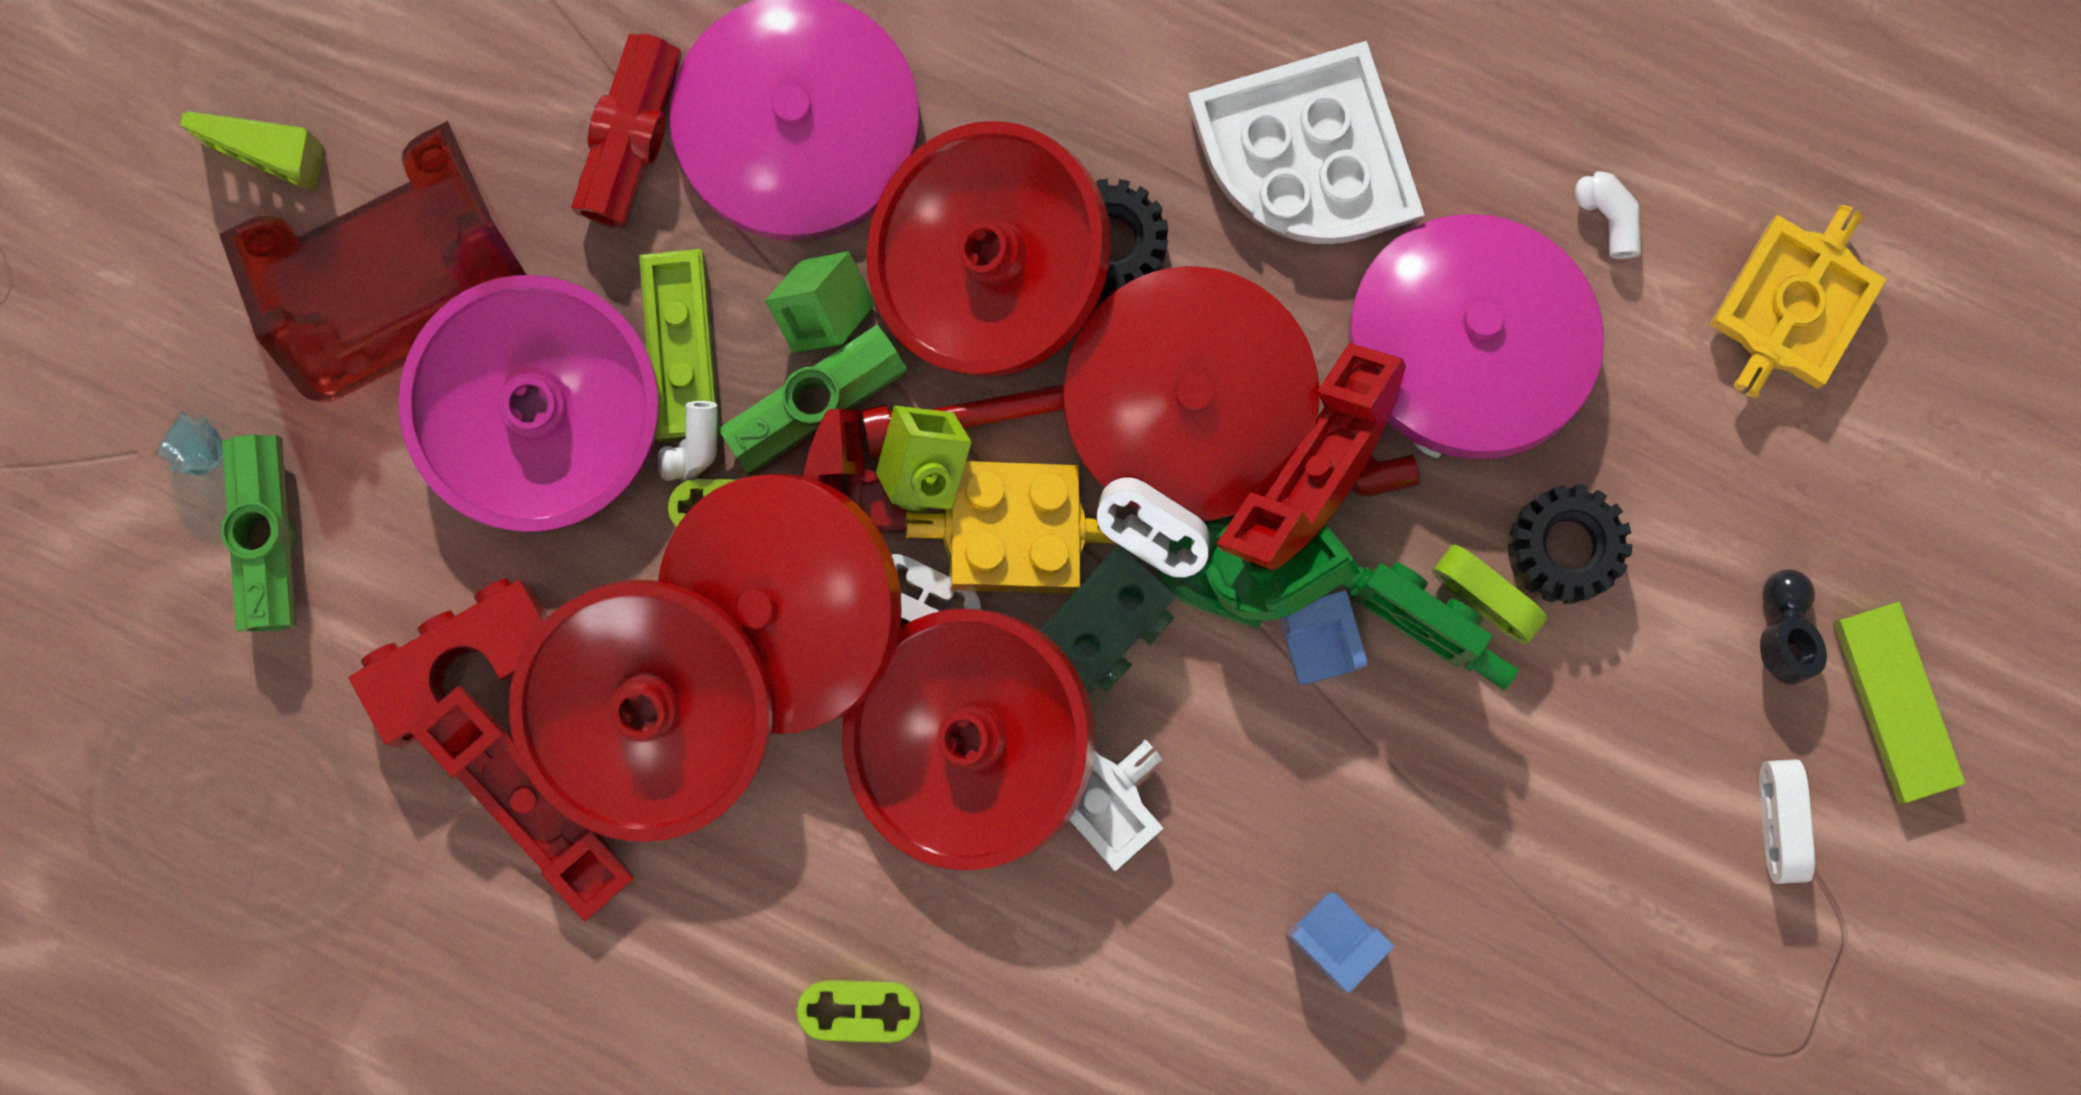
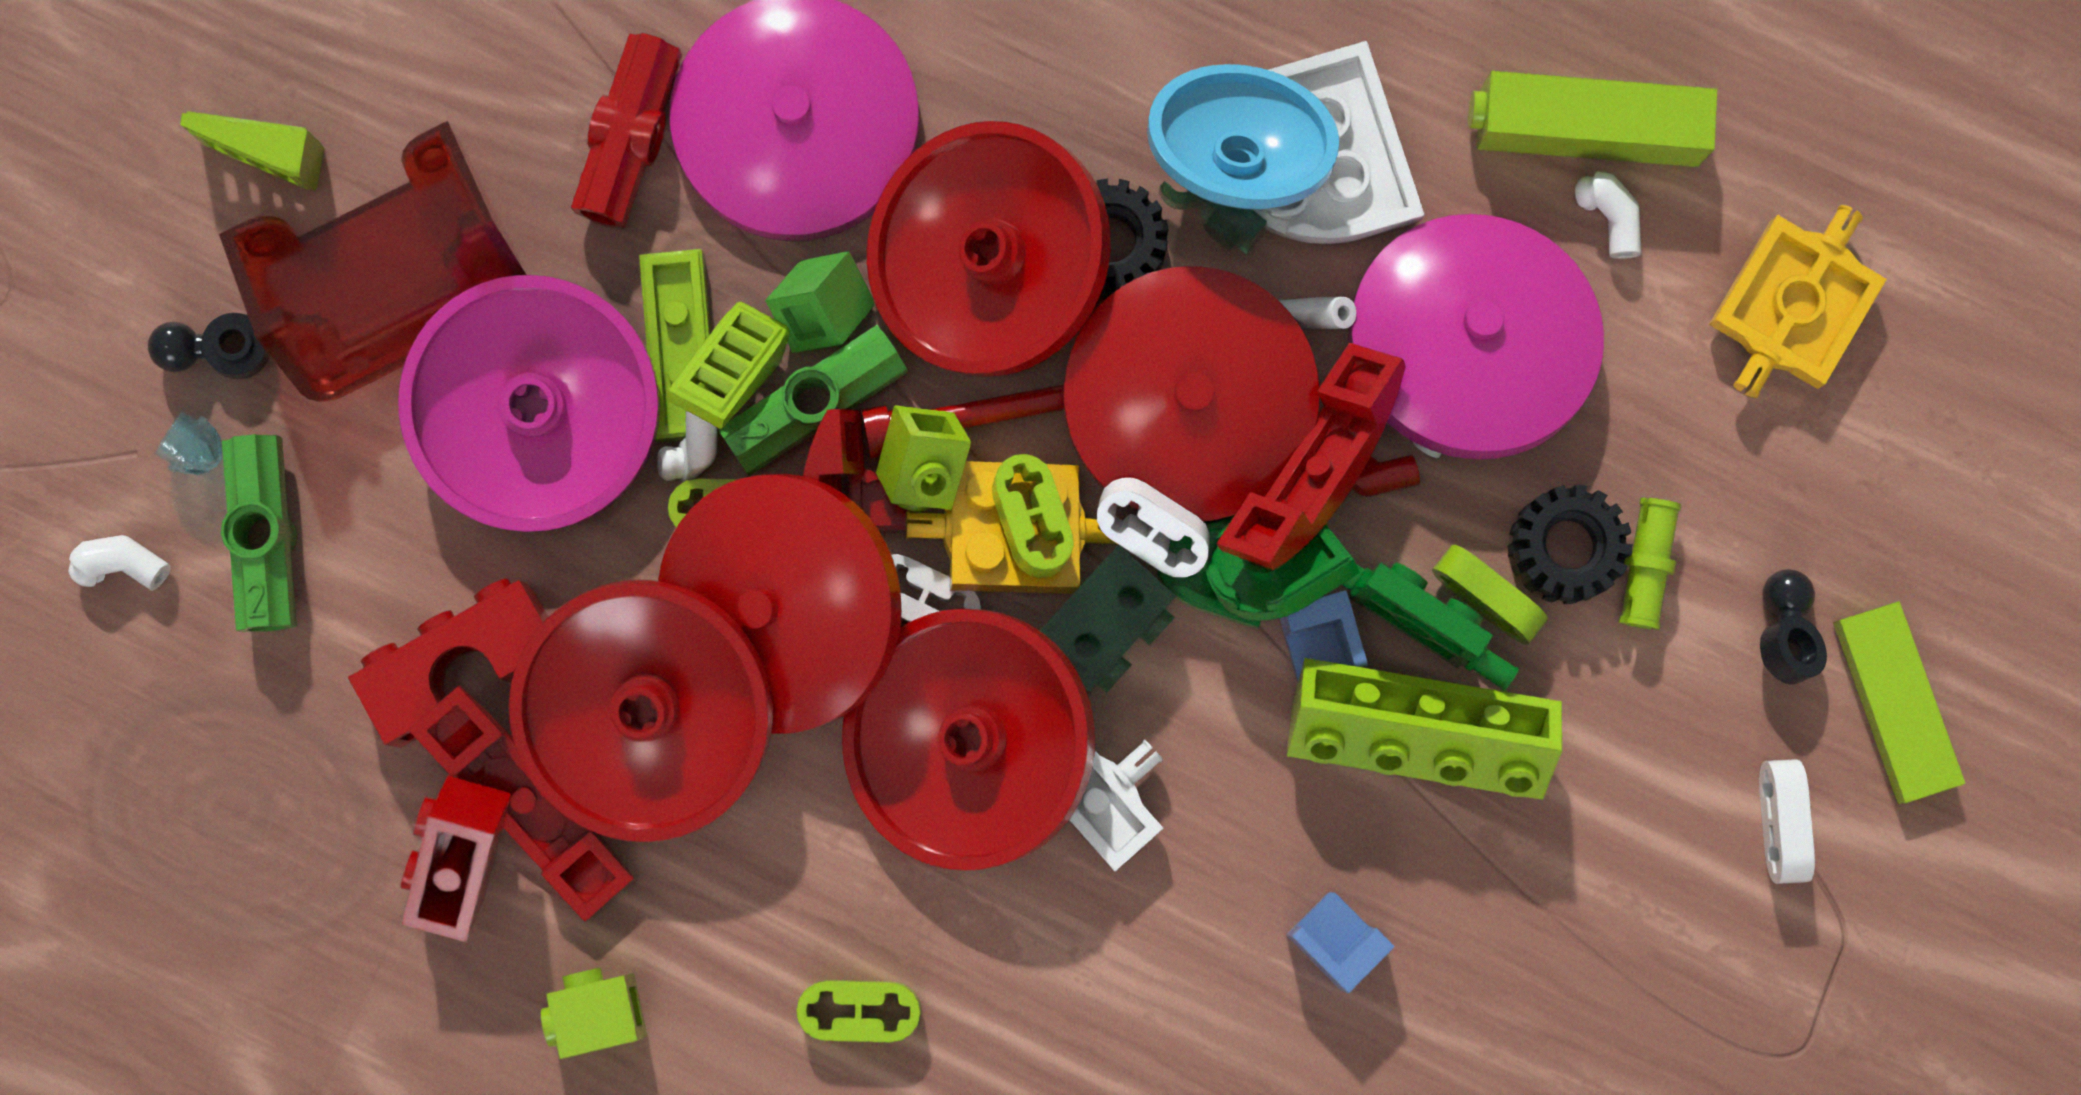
(114, 554): none -> white arm
(177, 347): none -> black plate
(454, 858): none -> red brick
(593, 1013): none -> lime brick
(732, 361): none -> lime slope
(1046, 511): none -> lime beam
(1224, 224): none -> clear green plate
(1242, 136): none -> medium azure dish
(1322, 312): none -> white arm
(1425, 729): none -> lime brick
(1594, 118): none -> lime brick
(1650, 563): none -> lime pin

